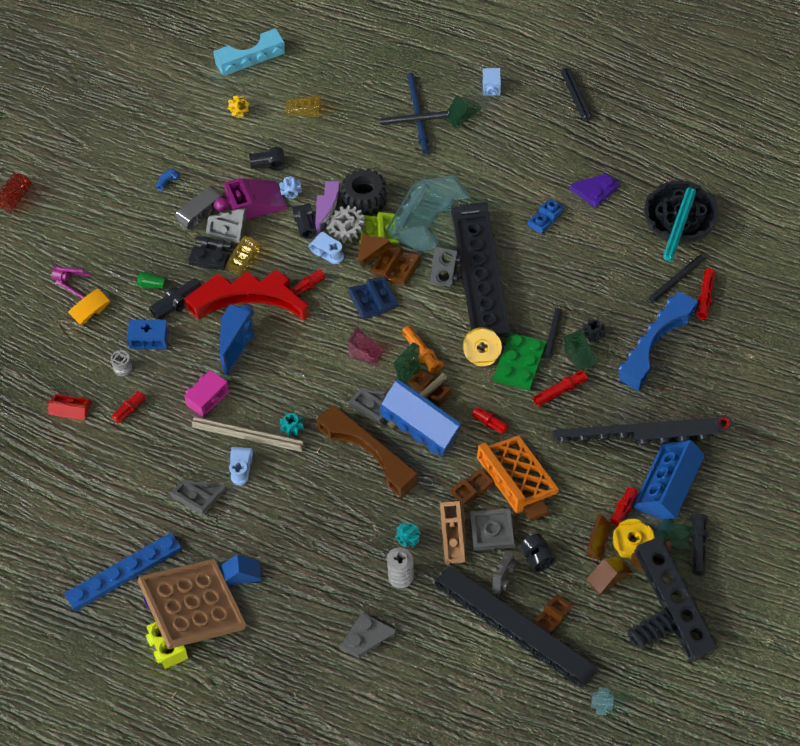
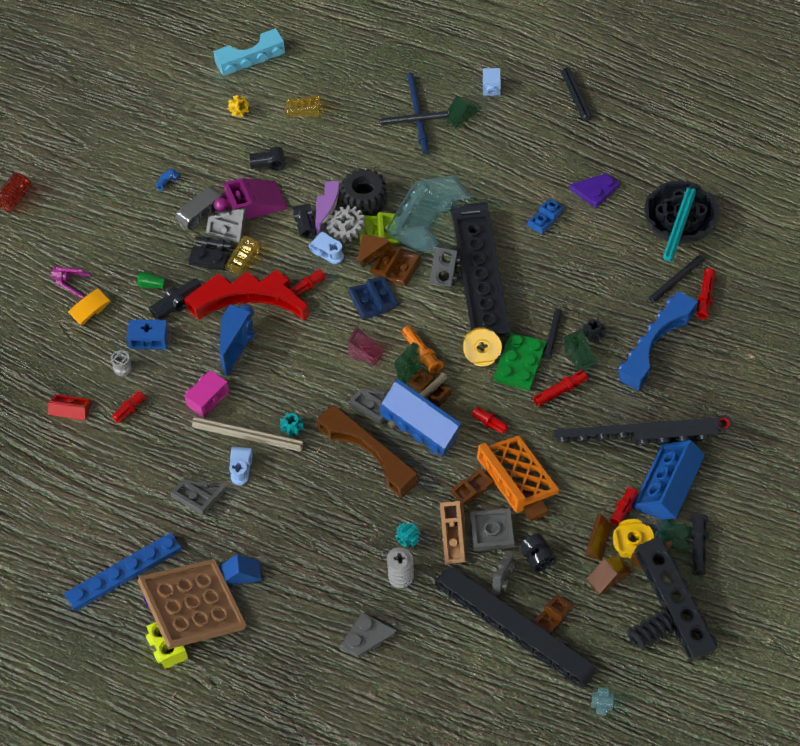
(290, 187): light blue gear -> none

